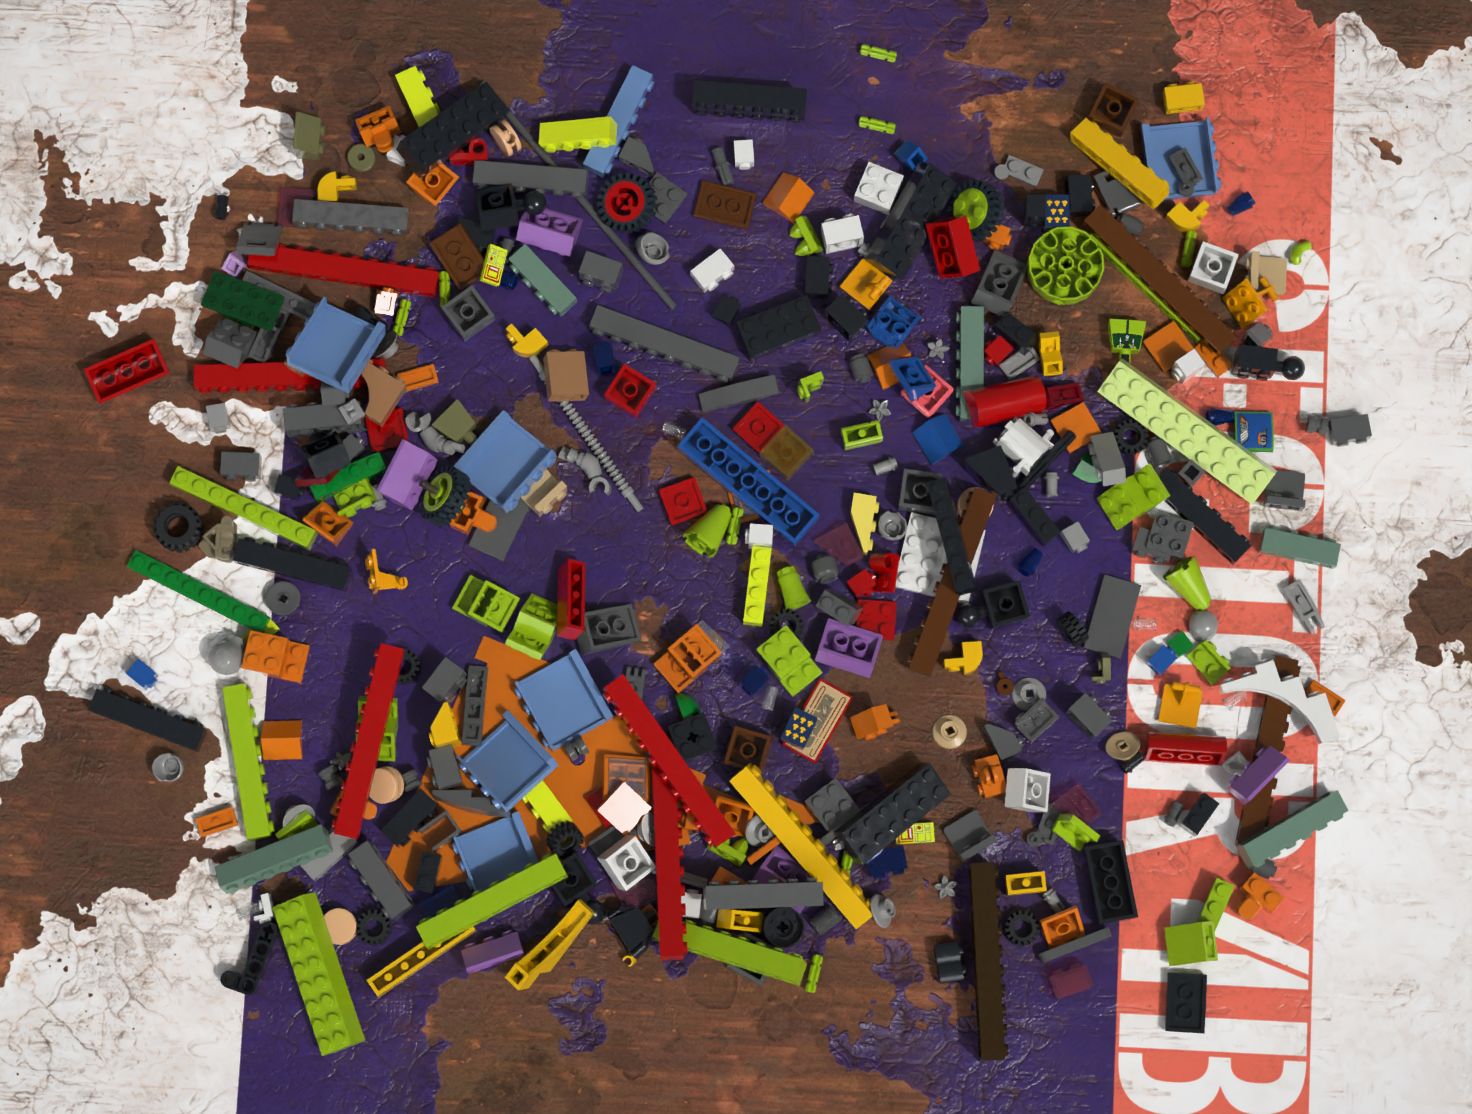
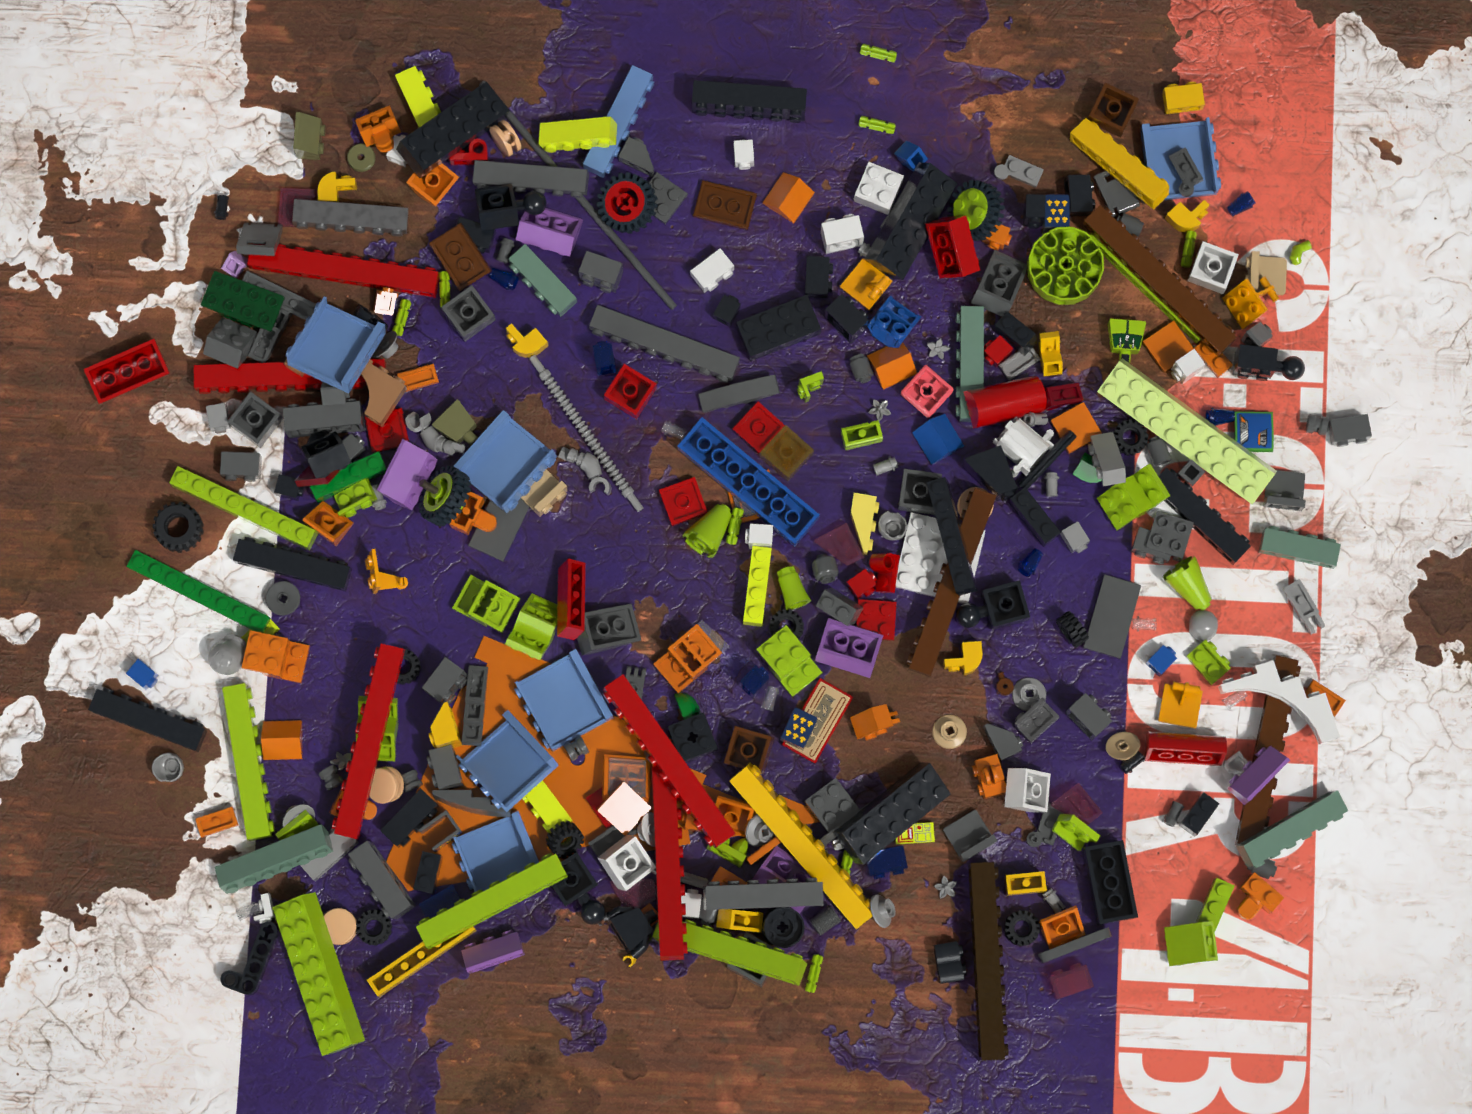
(220, 540): dark tan piece -> none
(255, 419): none -> dark grey brick
(351, 411): light grey tile -> none
(493, 265): neon yellow tile -> none
(551, 948): yellow arch -> none
(566, 375): medium nougat brick -> none
(652, 248): light grey hair -> none
(722, 166): dark grey axle -> none
(811, 243): lime tile -> none
(912, 377): blue slope -> none
(1104, 666): olive bracket -> none
(1180, 644): green tile -> none
(1185, 1003): black plate -> none

